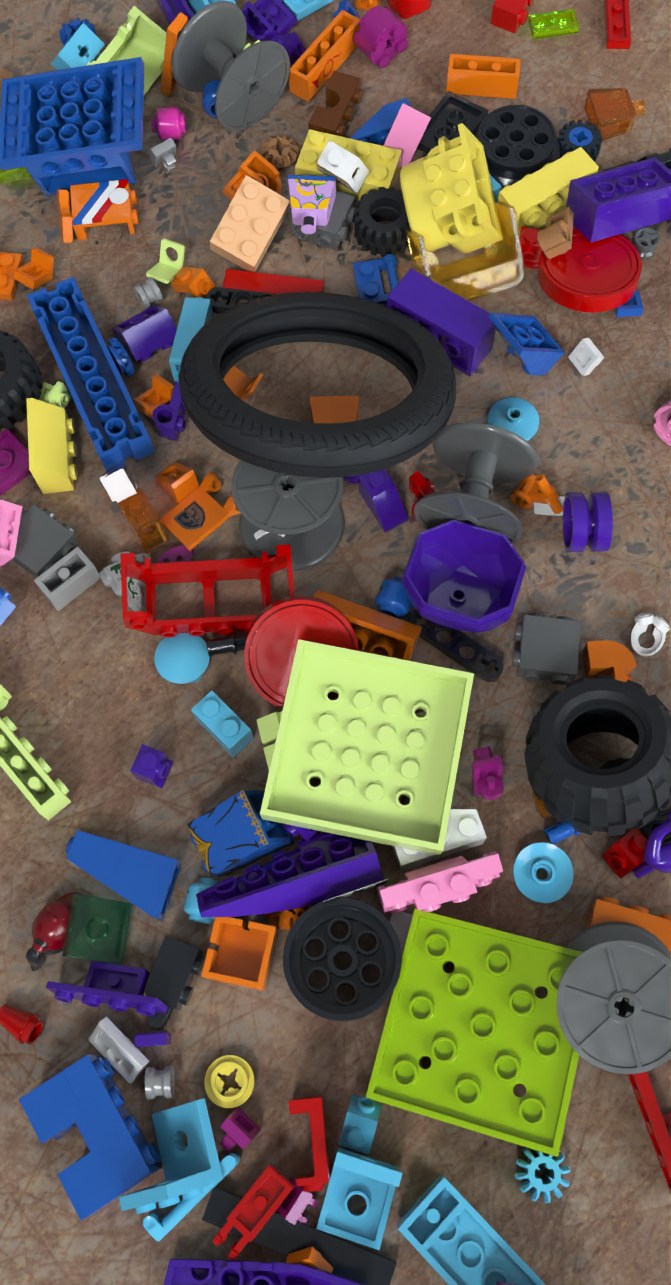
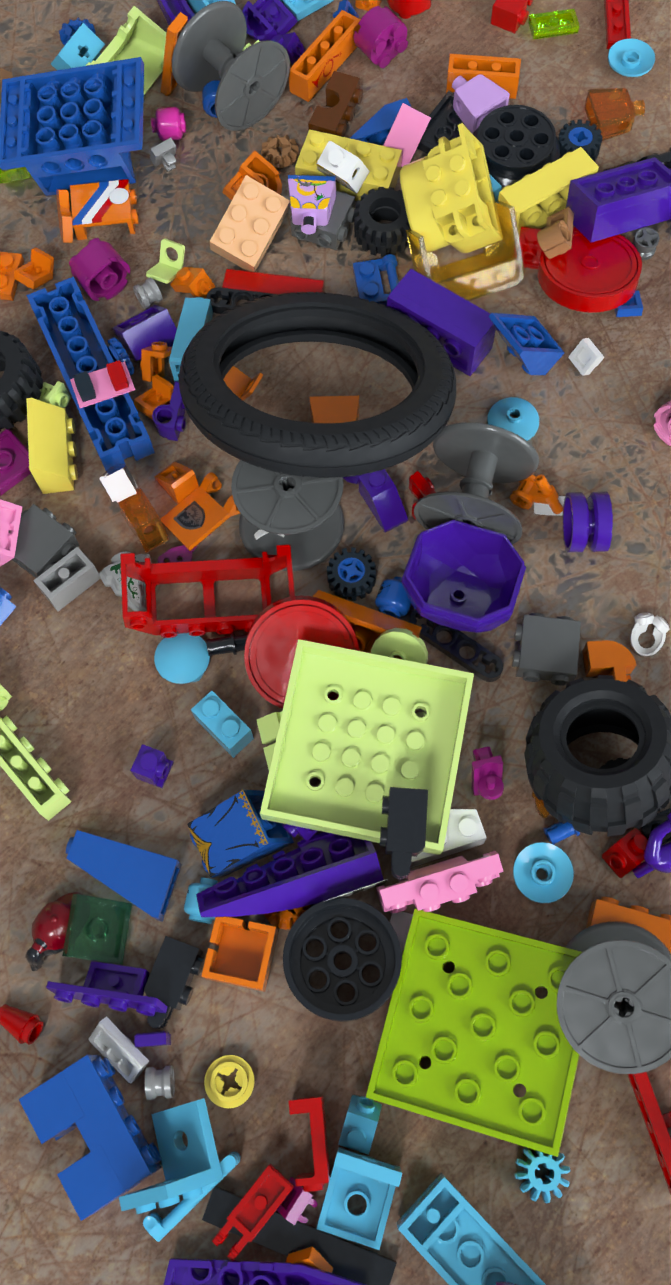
(99, 270): none -> magenta brick
(102, 384): none -> piece
(153, 360): none -> orange bracket
(239, 1130): magenta tile -> none
(346, 566): none -> black wheel
(401, 643): none -> yellowish green plate
(405, 827): none -> black hinge
(477, 99): none -> lavender torso
(631, 57): none -> medium azure dish

